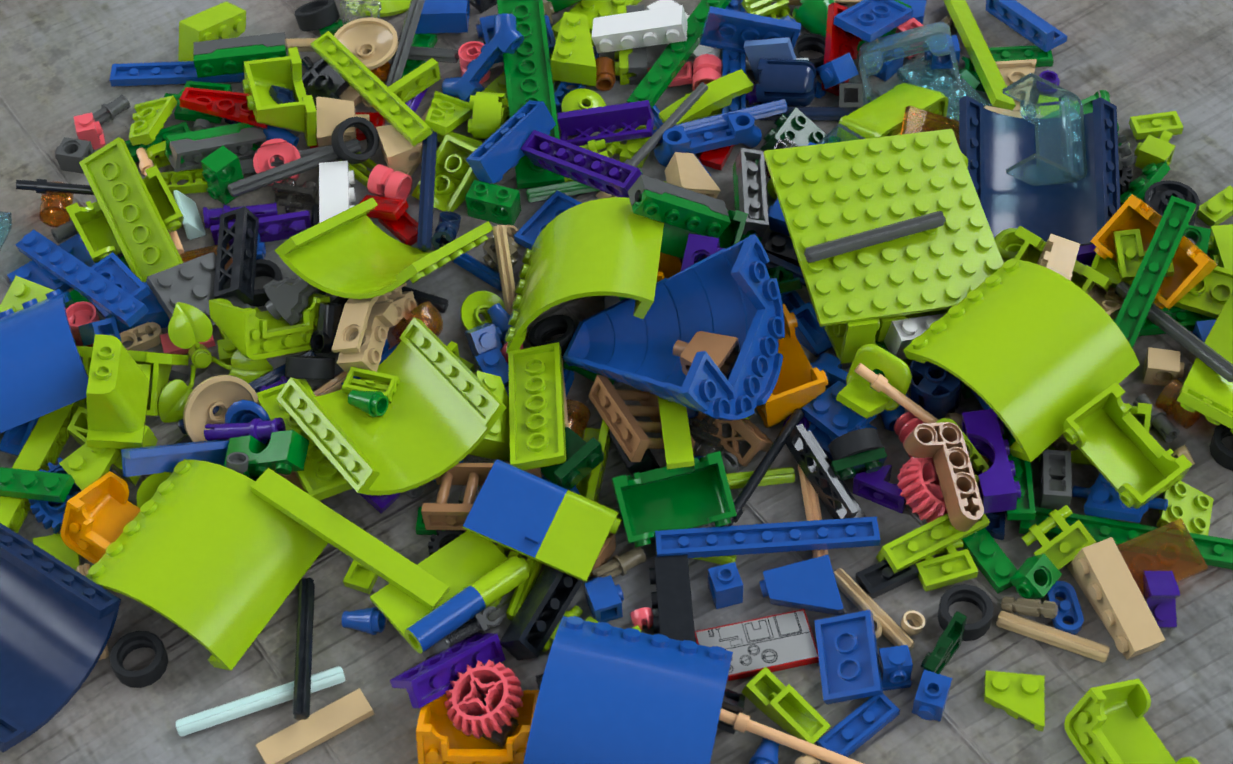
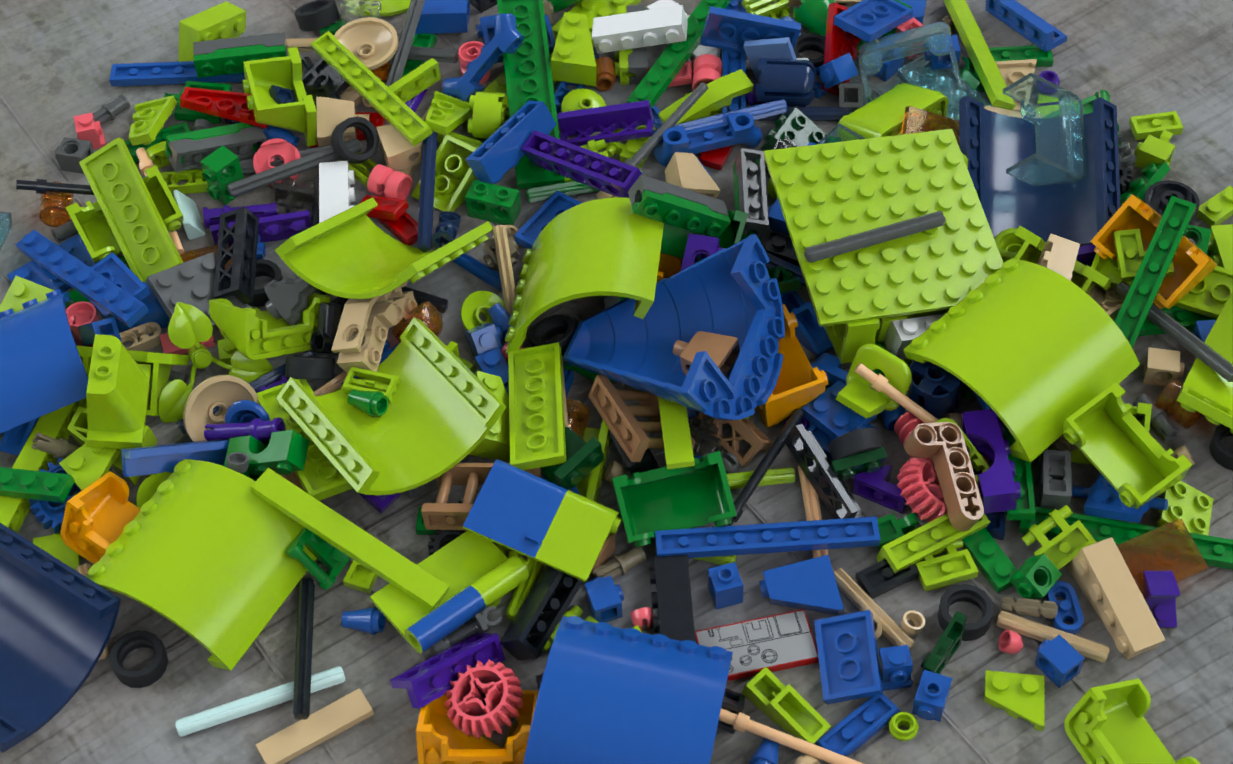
(53, 446): none -> dark tan pin
(323, 551): none -> green plate
(614, 470): none -> tan hinge
(892, 529): none -> green plate
(907, 720): none -> lime plate
(1010, 642): none -> coral hinge
(1058, 660): none -> blue brick

